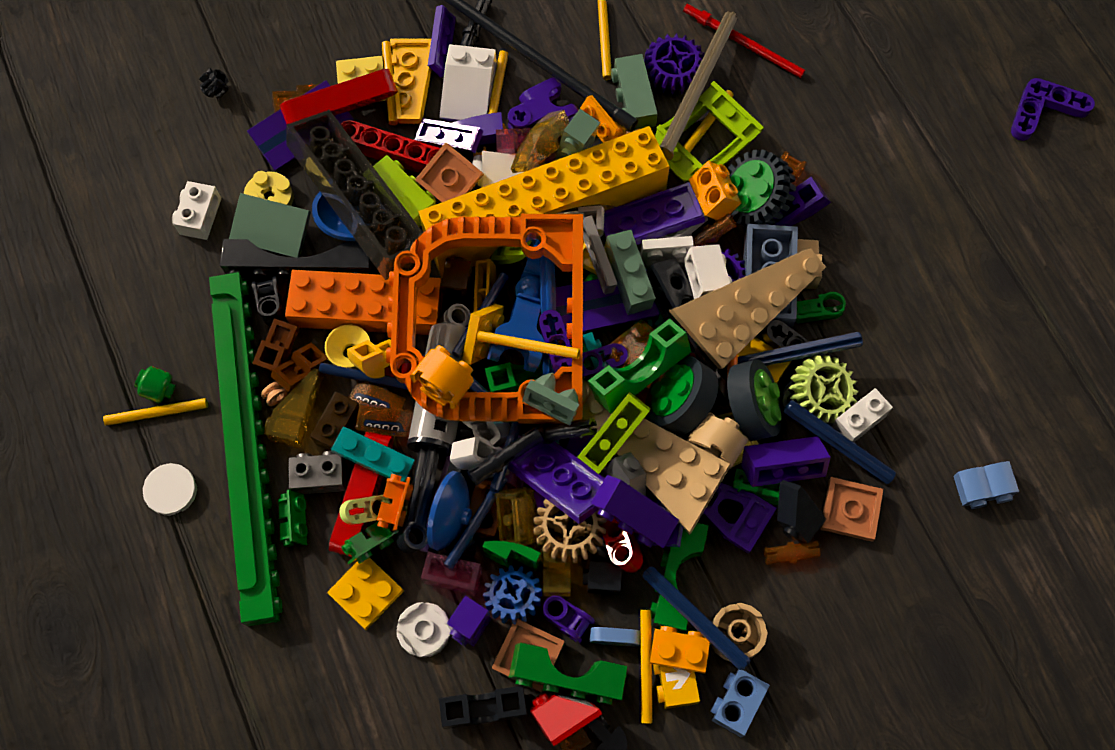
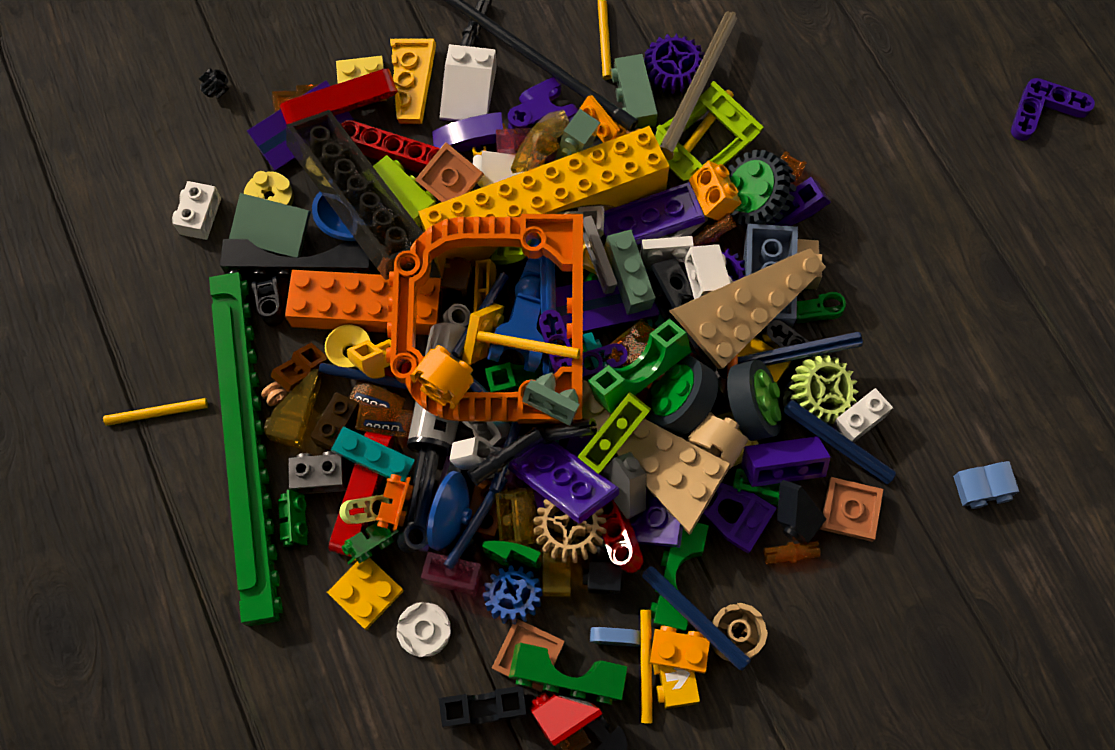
(154, 384): green head -> none
(169, 489): white tile -> none
(277, 346): reddish brown brick -> none
(387, 62): yellow piece -> none
(441, 38): dark purple tile -> none
(457, 136): tile -> none
(468, 622): dark purple brick -> none
(498, 82): yellow piece -> none
(568, 619): dark purple piece -> none
(634, 512): dark purple brick -> none
(705, 19): red bar -> none
(744, 705): medium blue brick -> none

